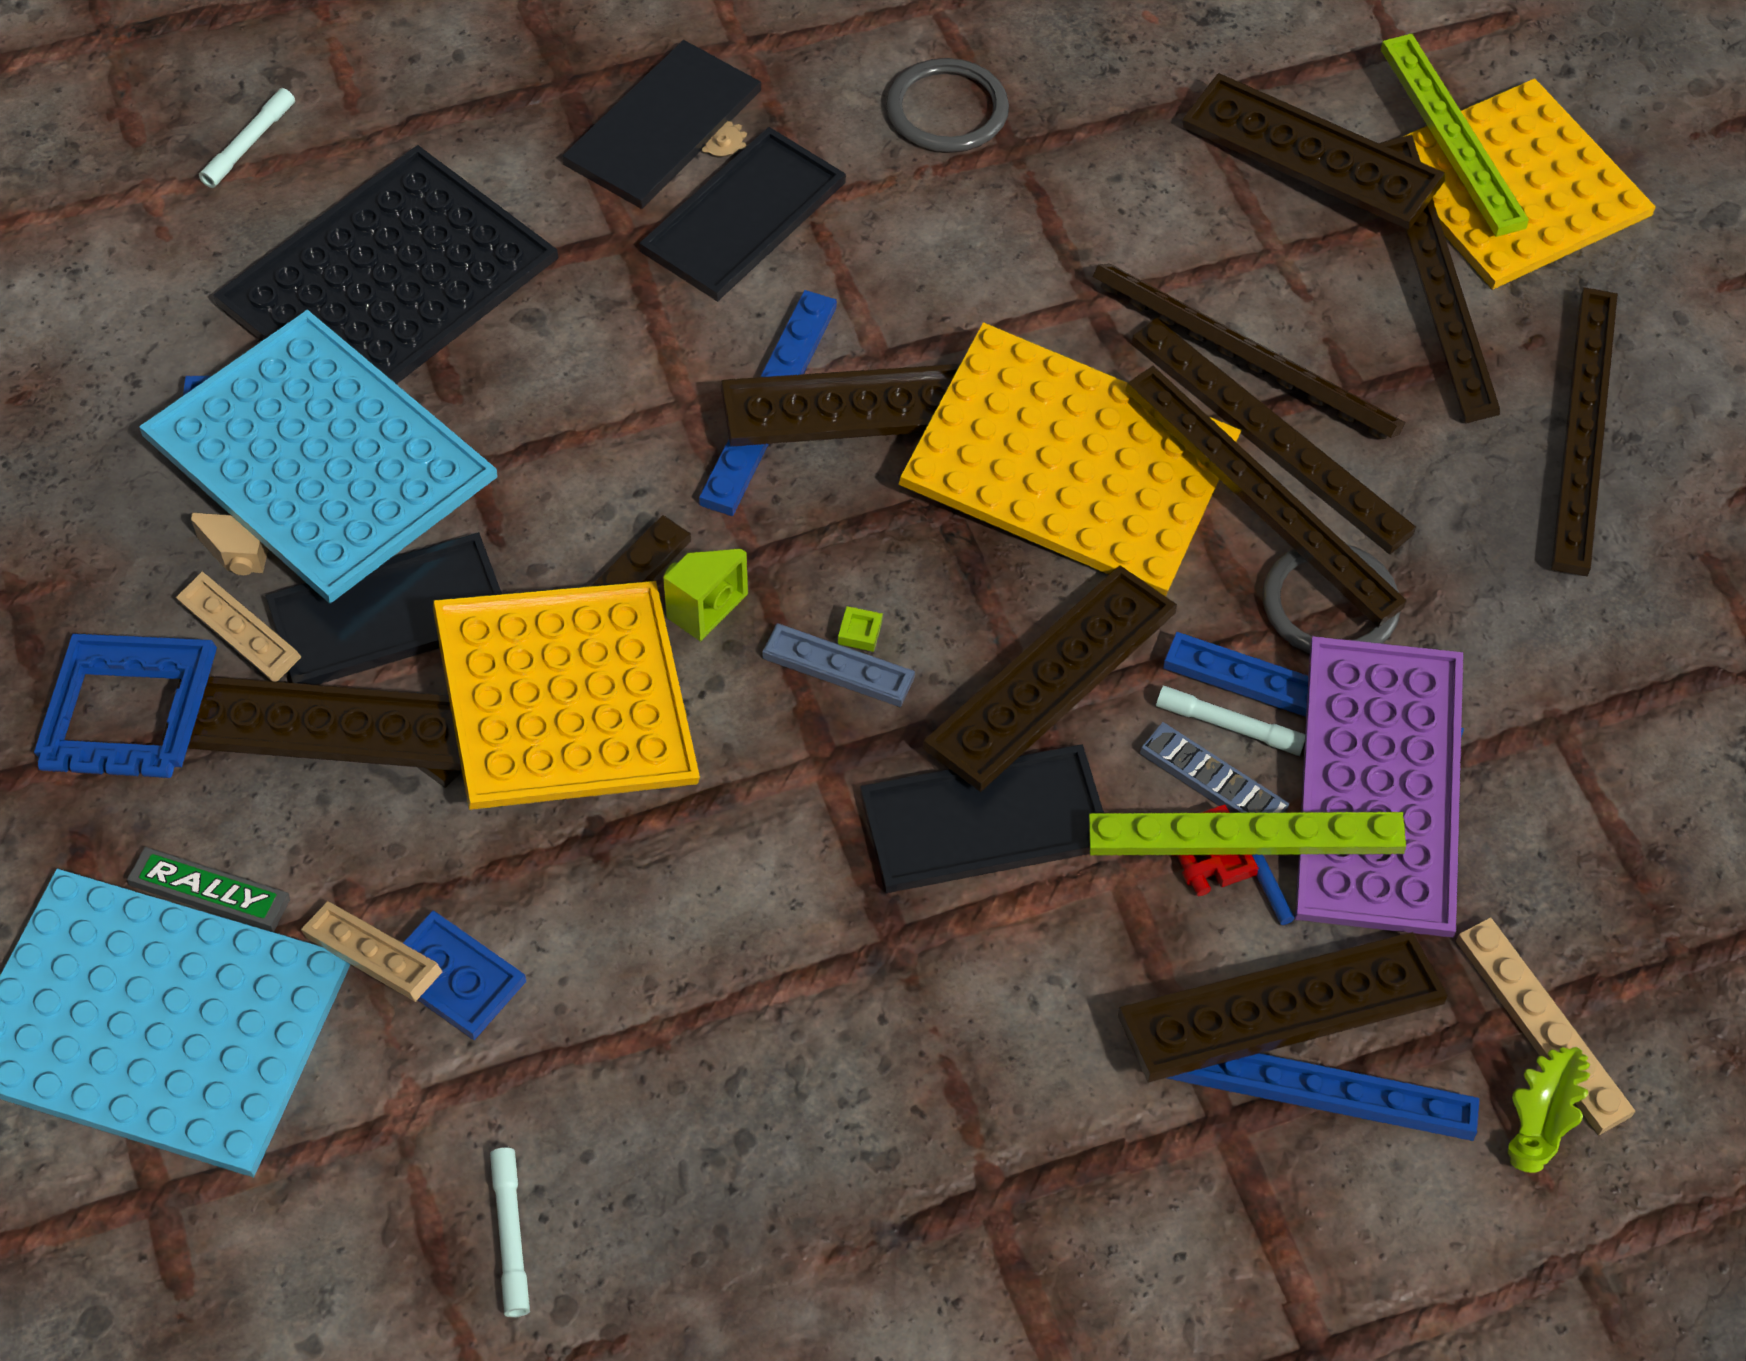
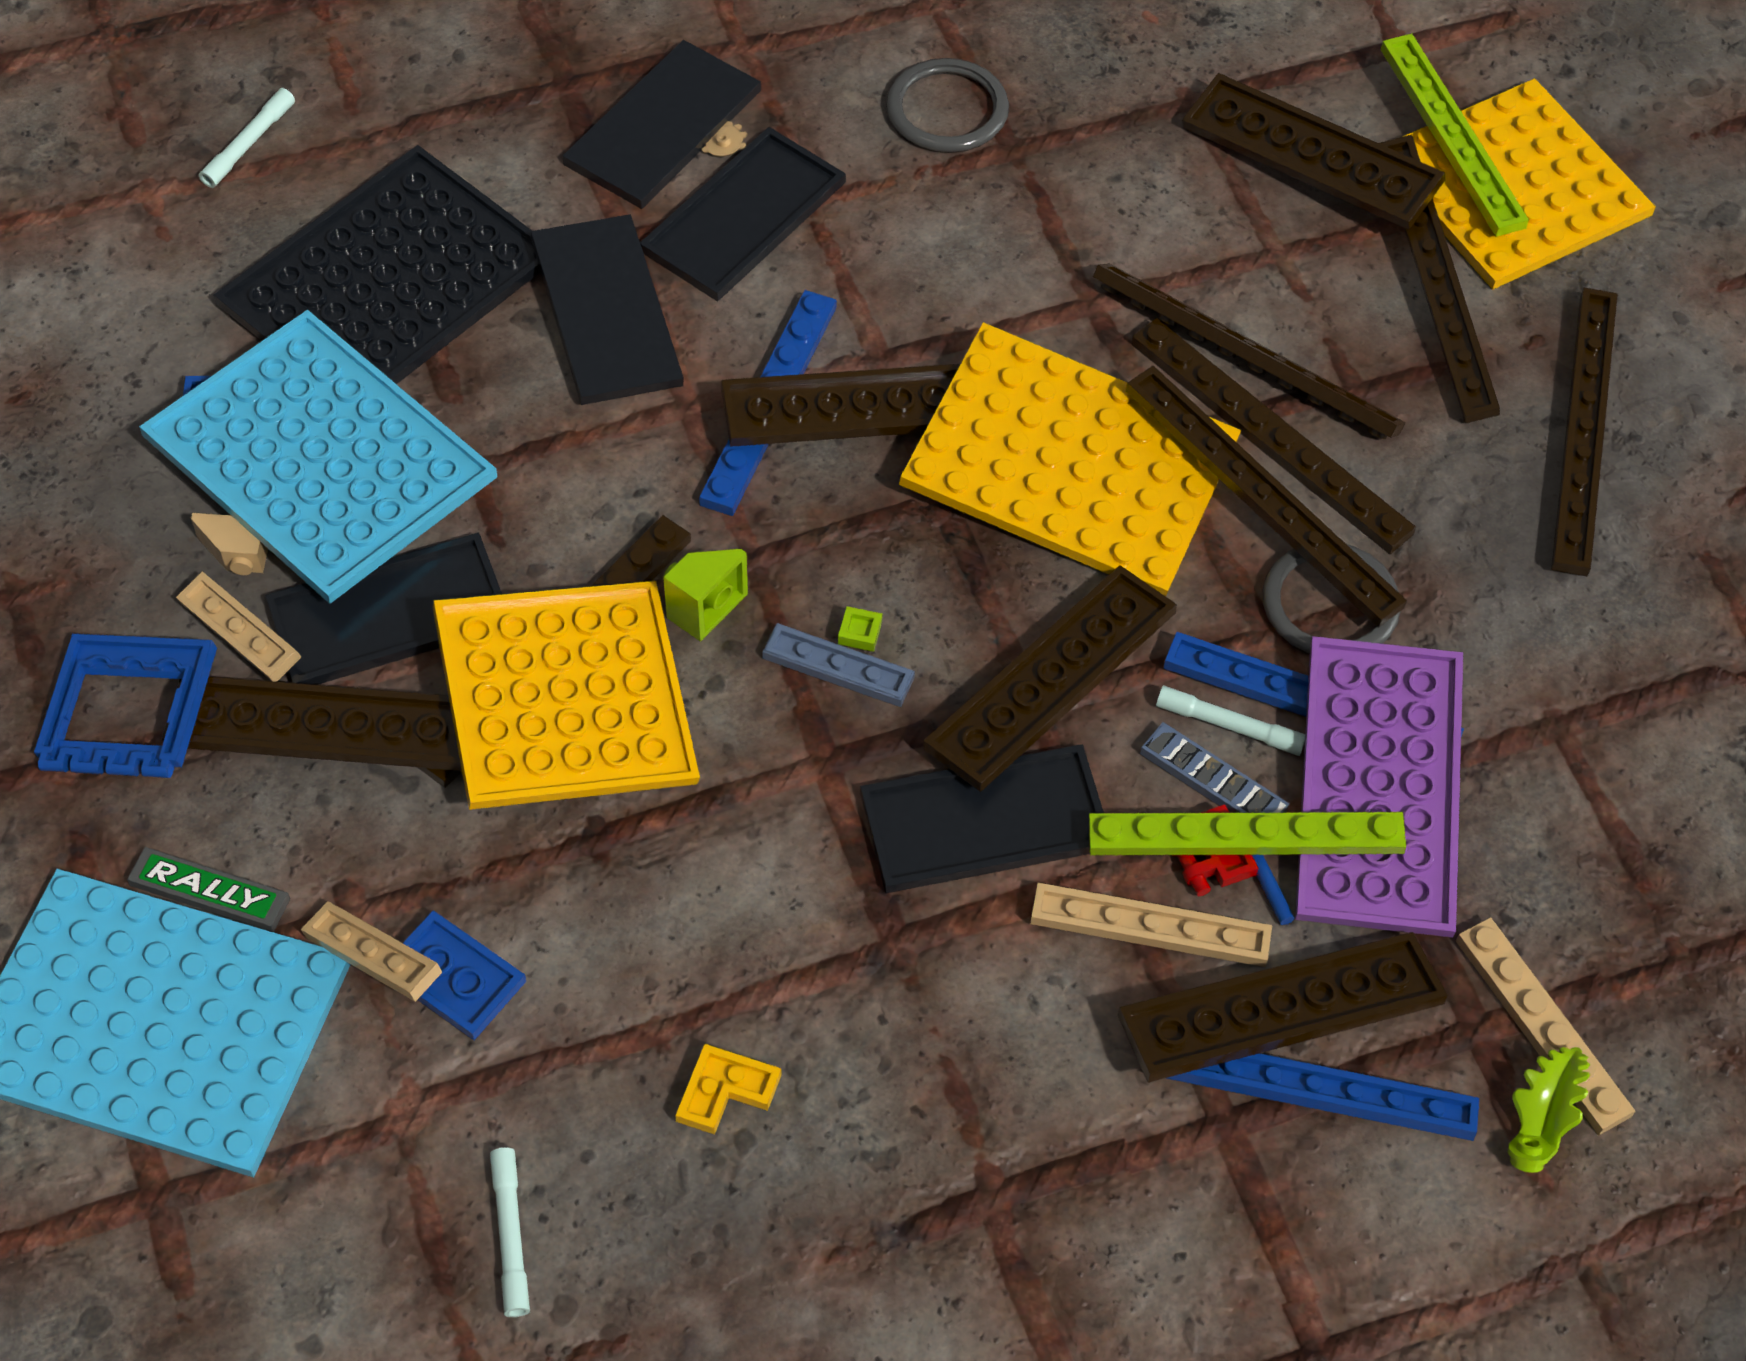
(606, 309): none -> black tile
(722, 1077): none -> yellow plate
(1151, 924): none -> tan plate

